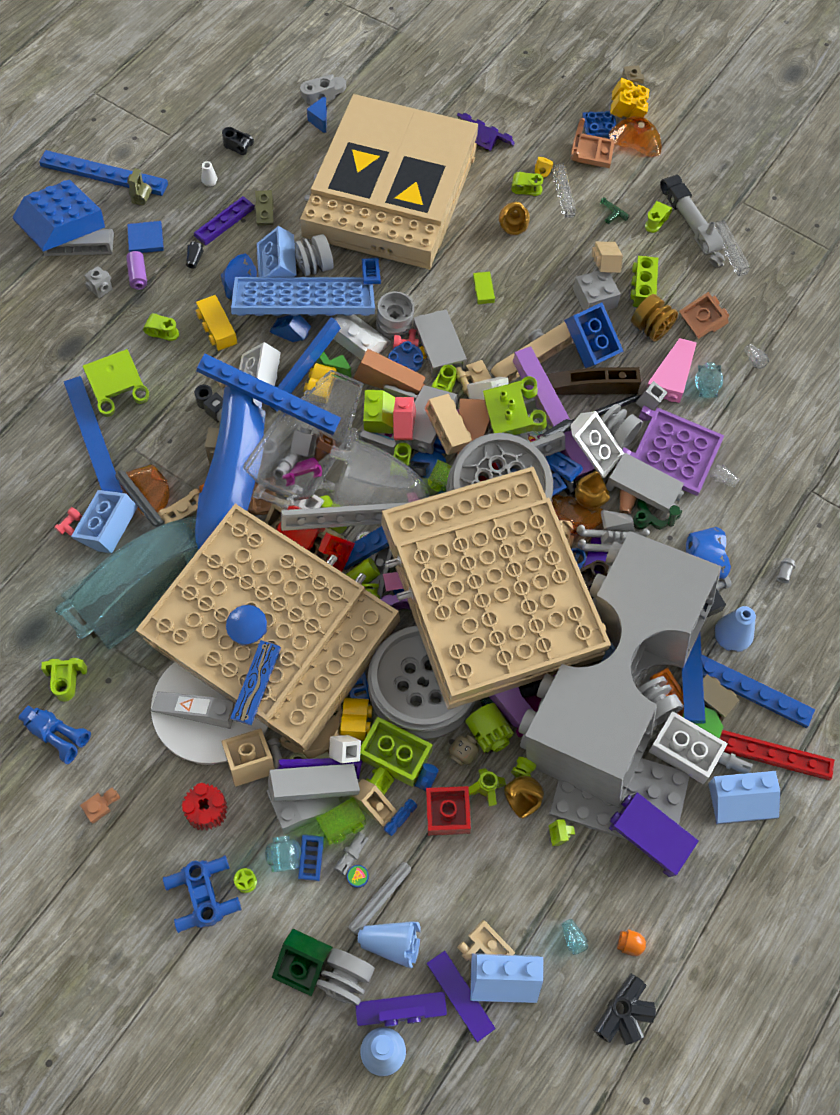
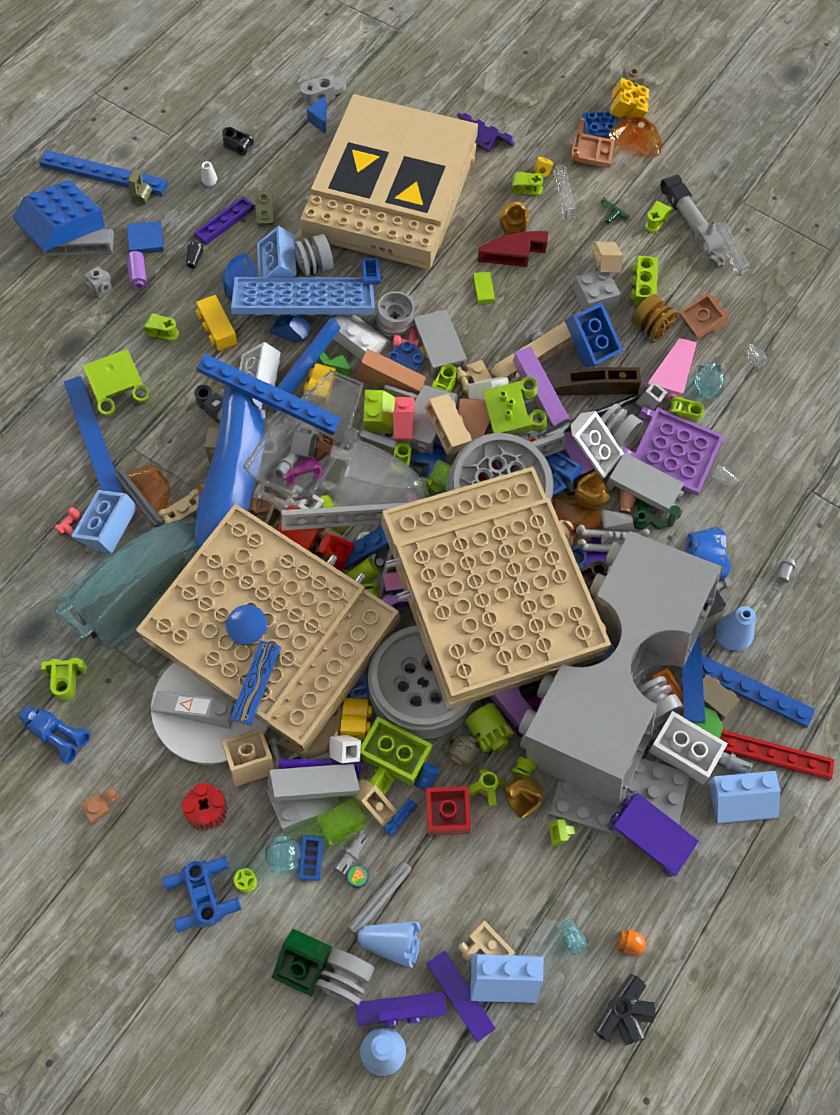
(513, 248): none -> dark red slope
(687, 409): none -> lime piece

